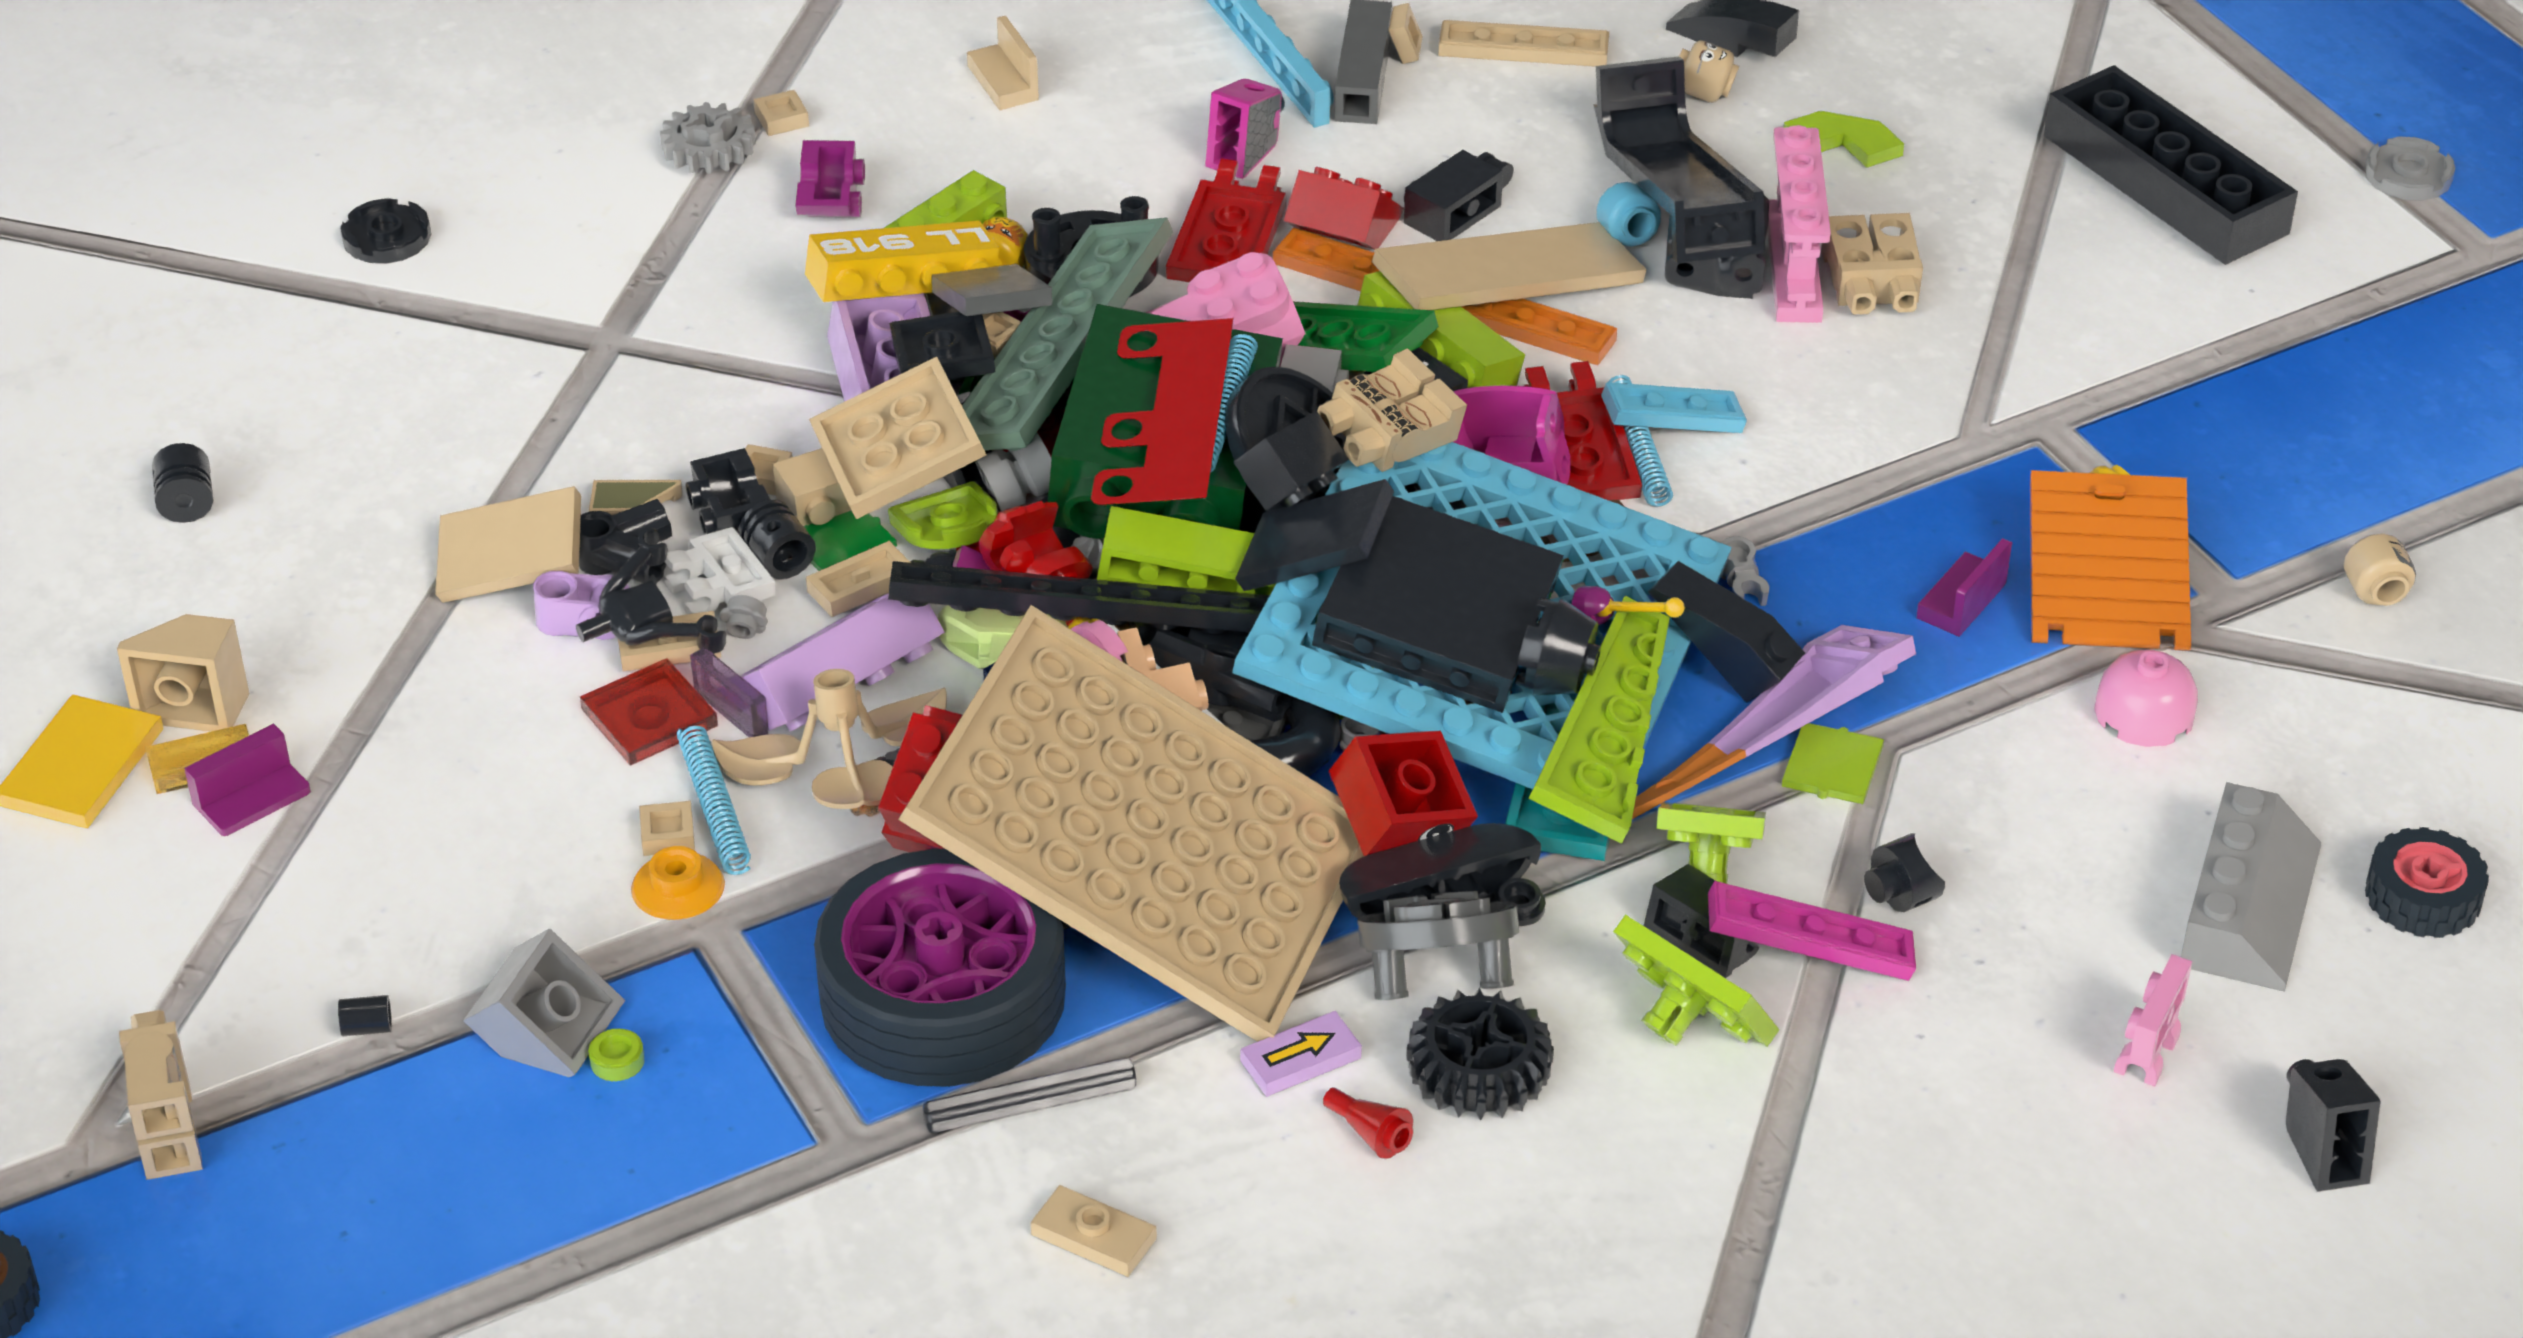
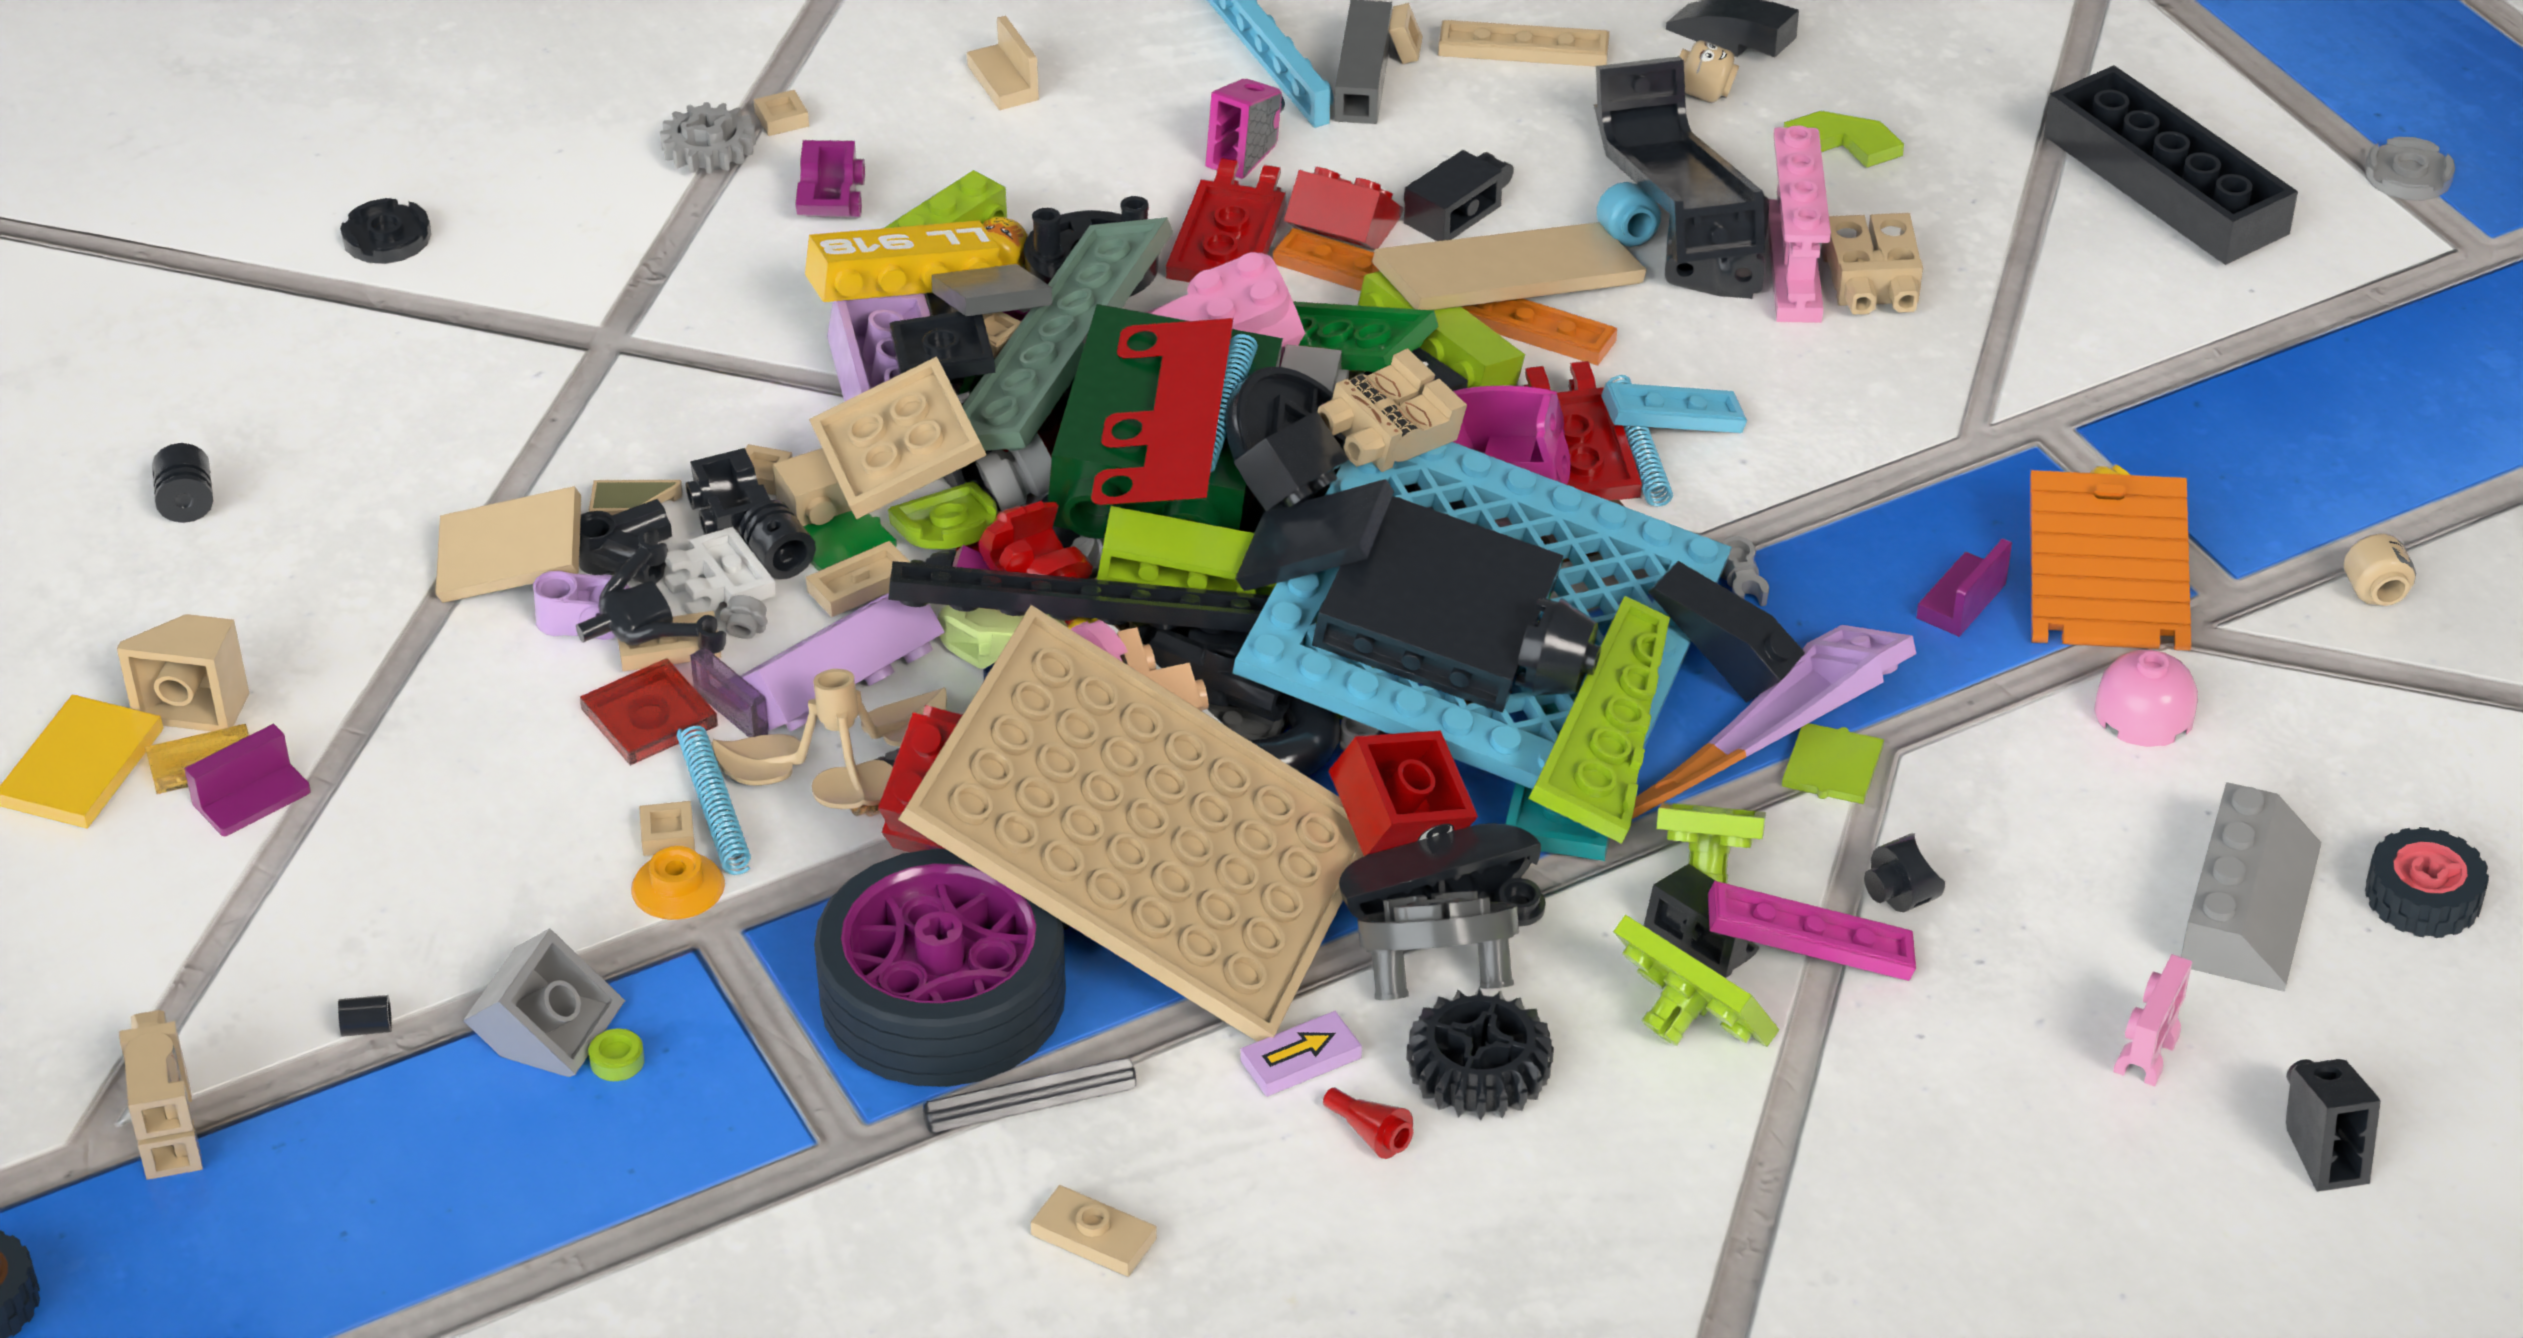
(1600, 605): hinge -> none

